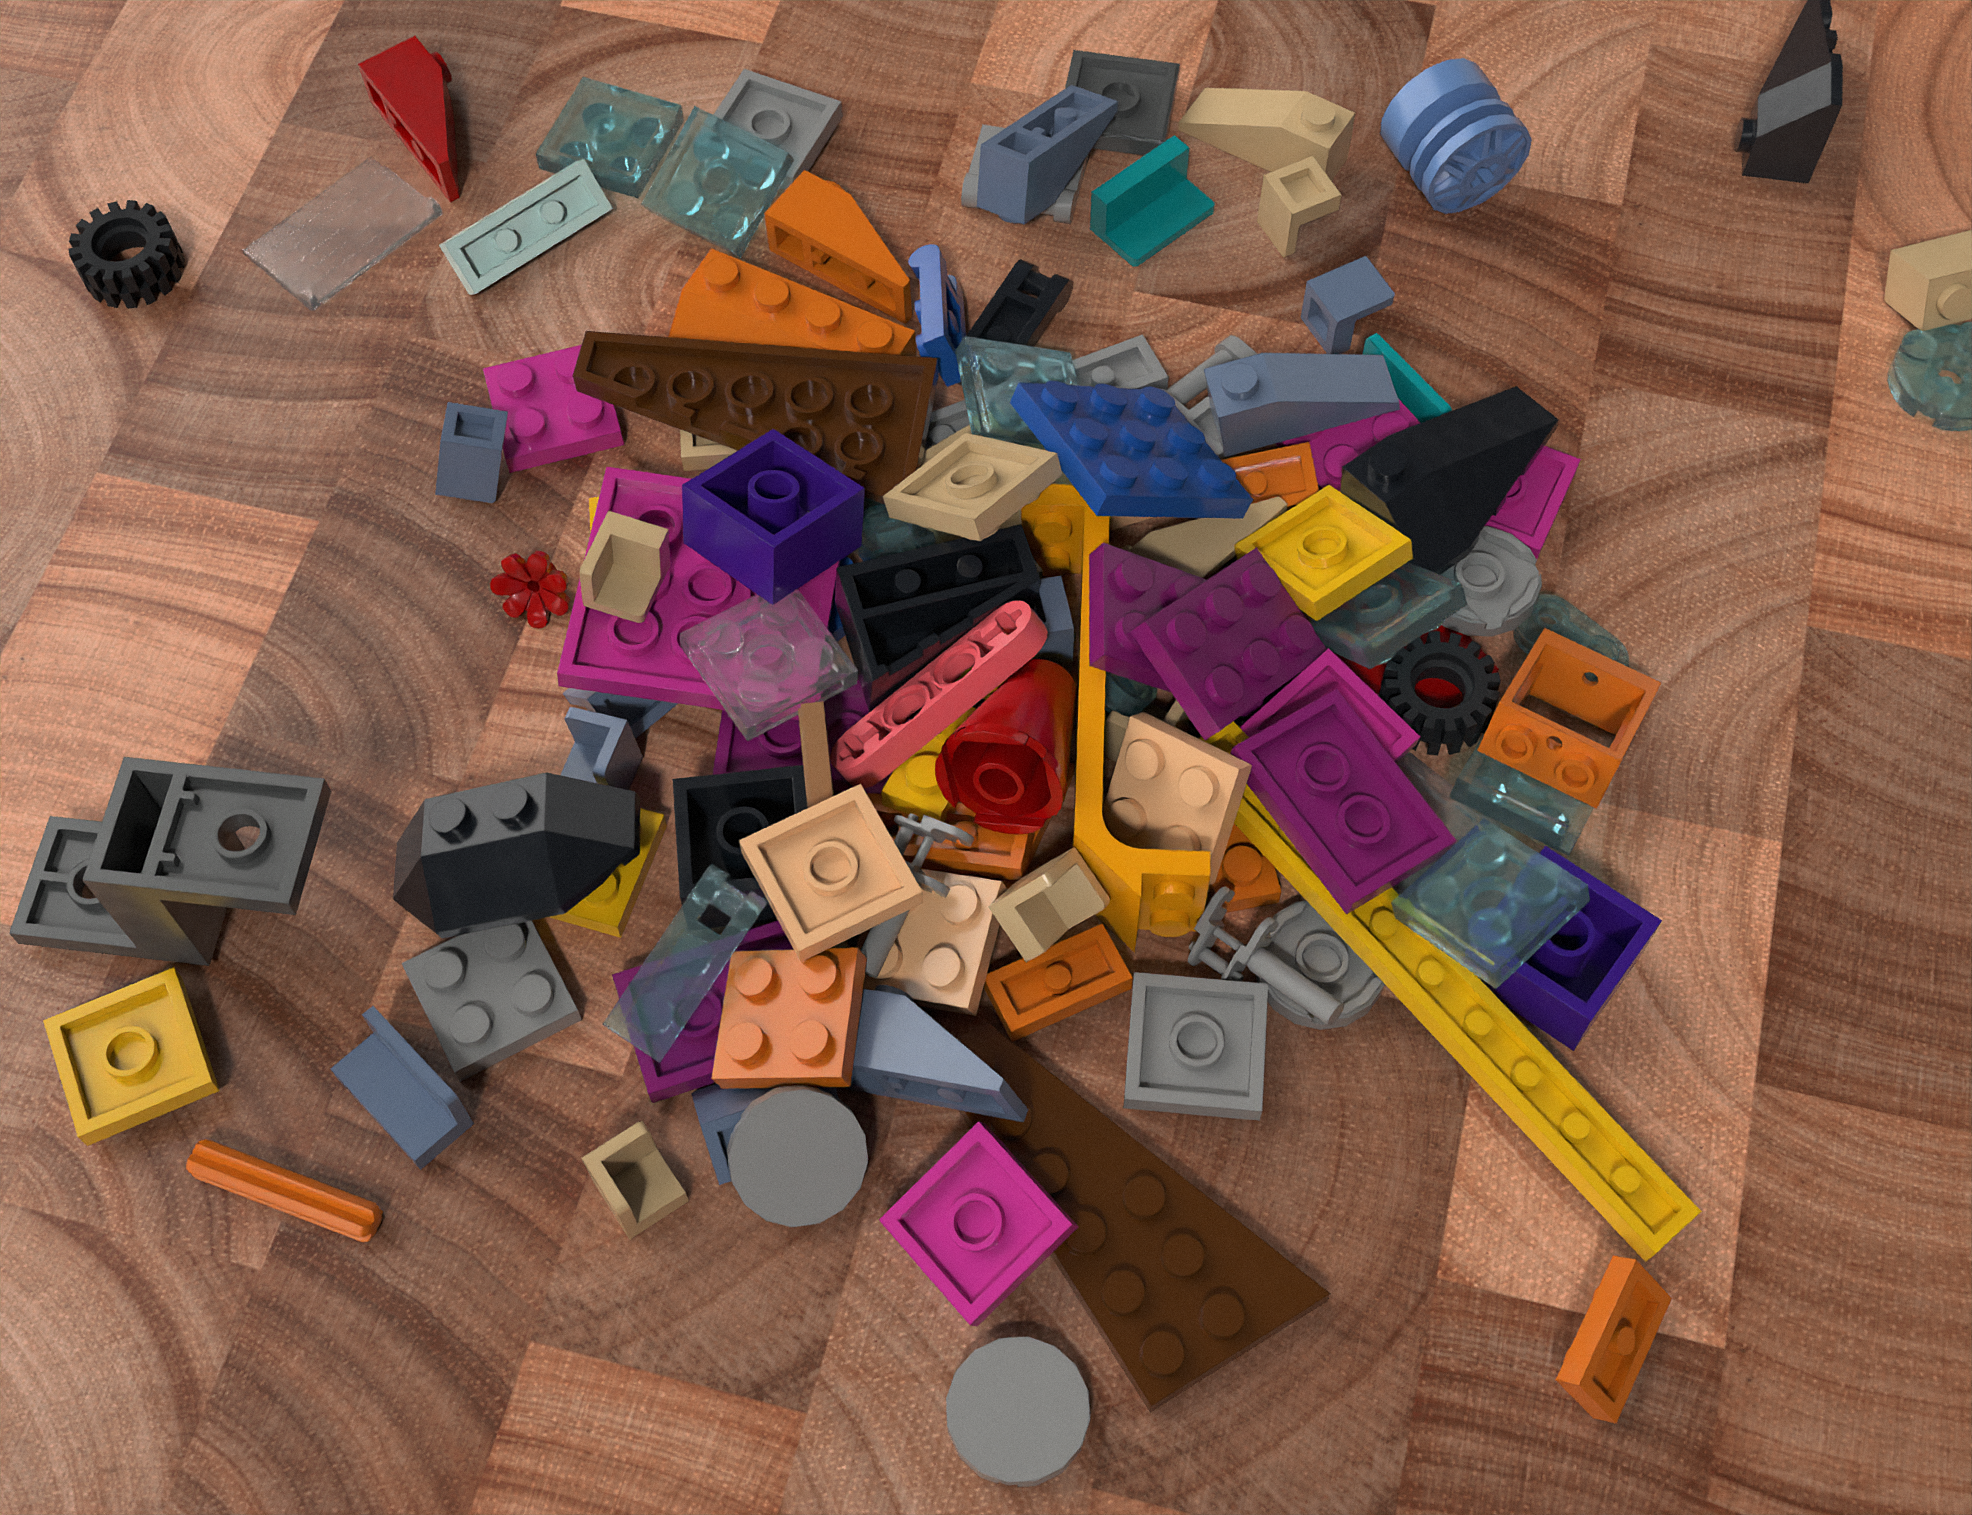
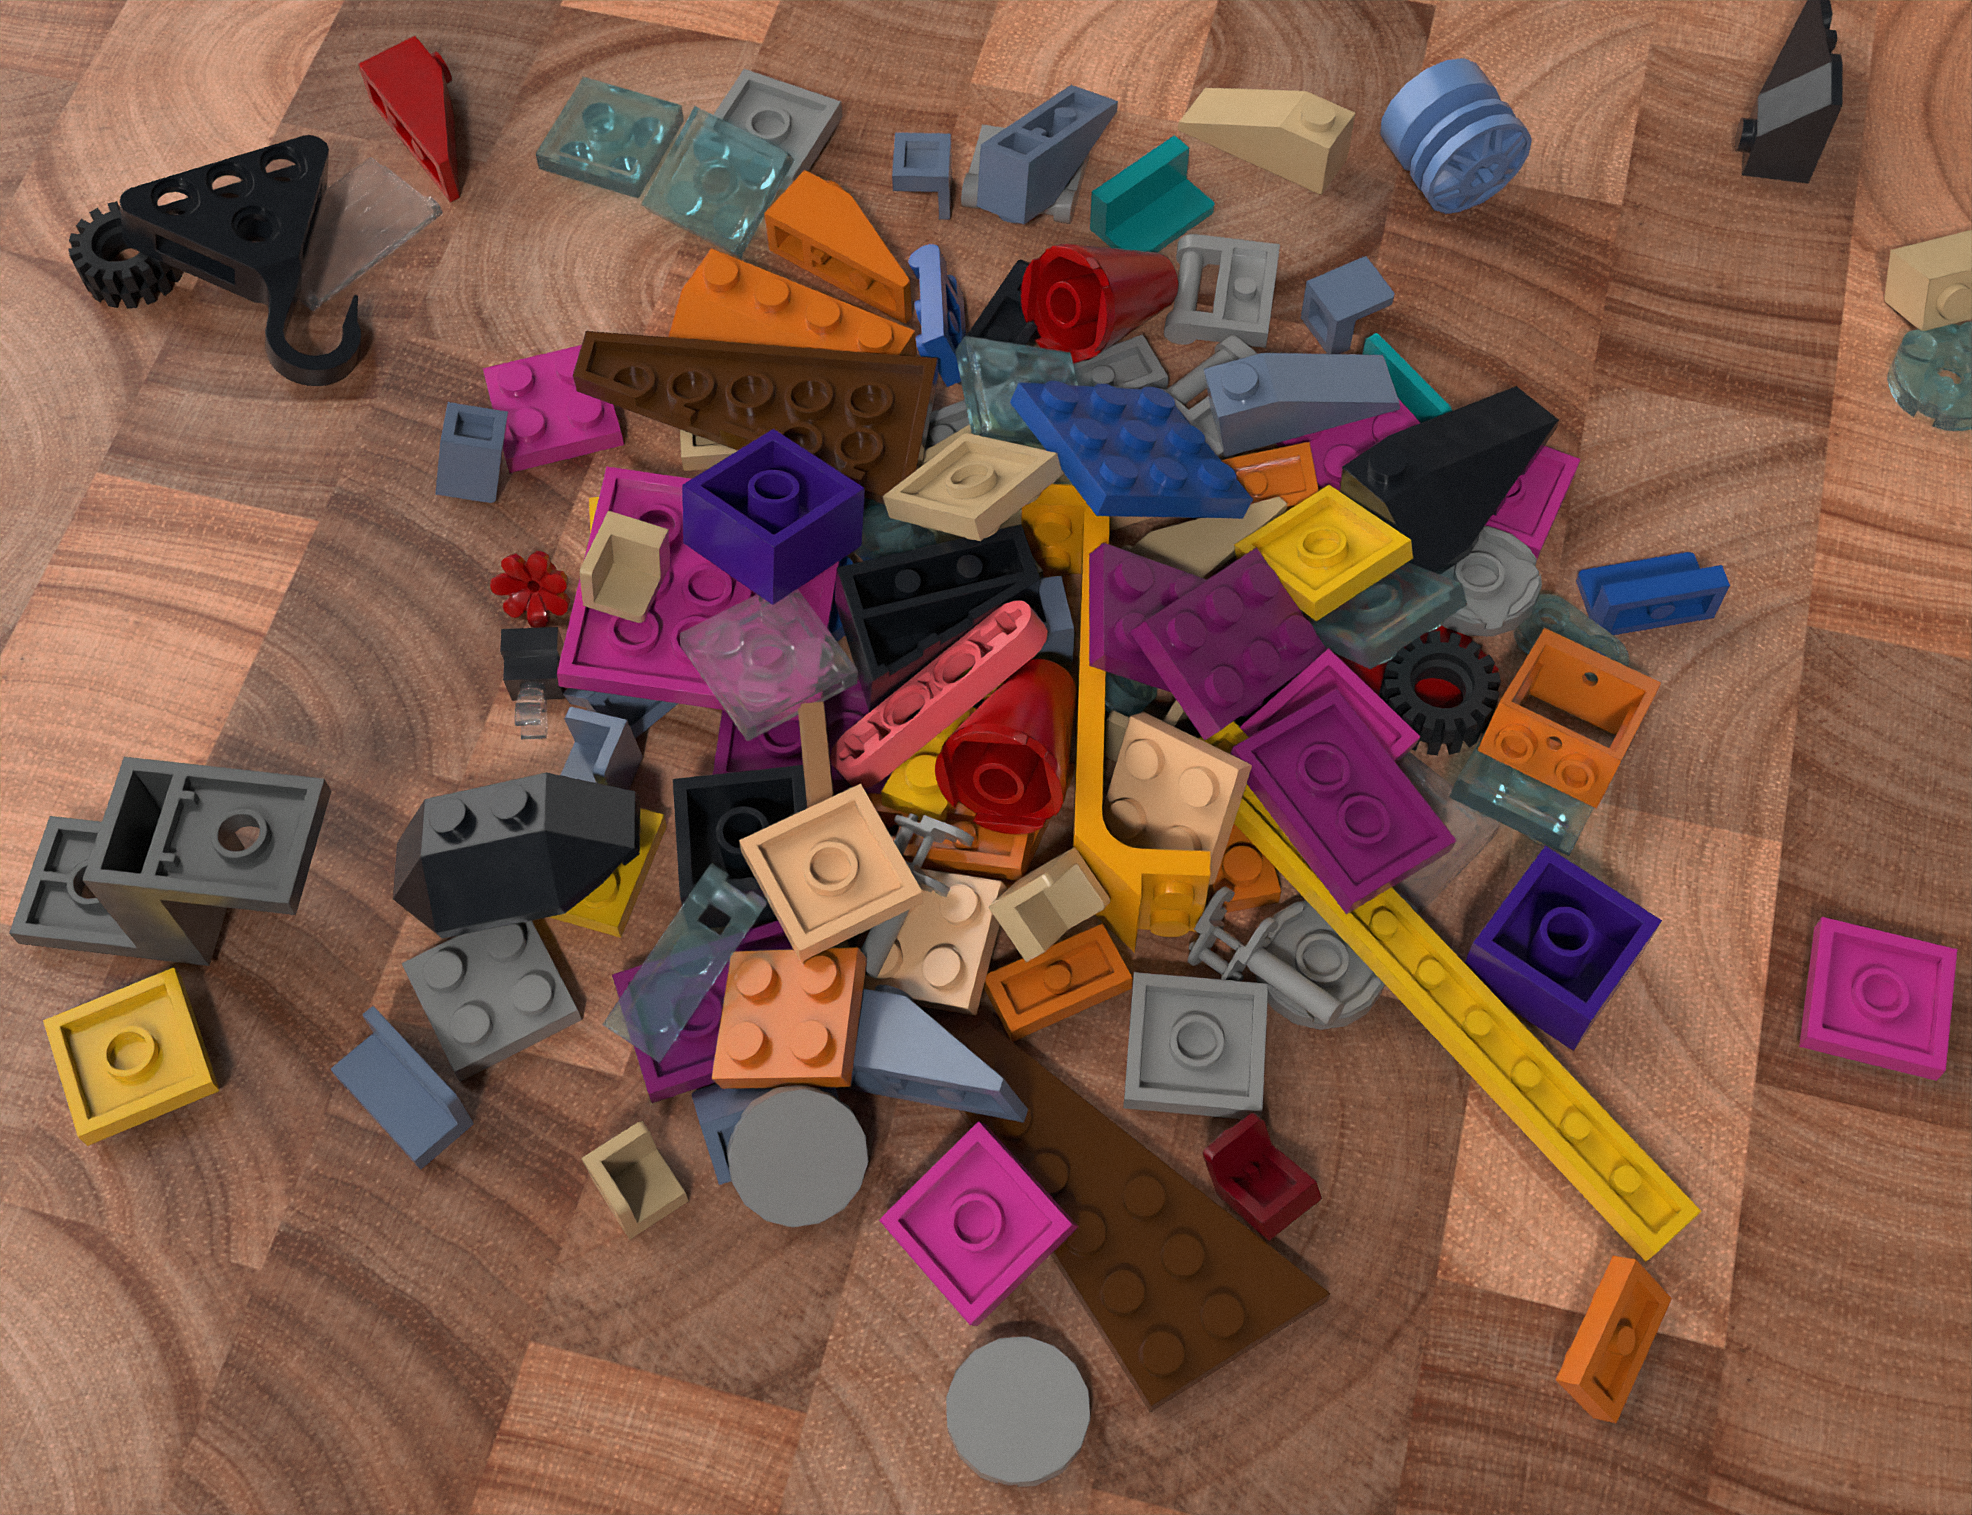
(214, 235): none -> black piece
(285, 1190): orange axle -> none
(526, 227): light aqua plate -> none
(531, 675): none -> black piece
(924, 165): none -> sand blue panel
(1094, 295): none -> red cone
(1143, 94): dark grey plate -> none
(1241, 295): none -> light grey plate
(1259, 1178): none -> dark red bracket
(1294, 198): tan panel -> none
(1490, 902): clear light blue plate -> none
(1652, 593): none -> blue panel
(1879, 998): none -> dark pink plate

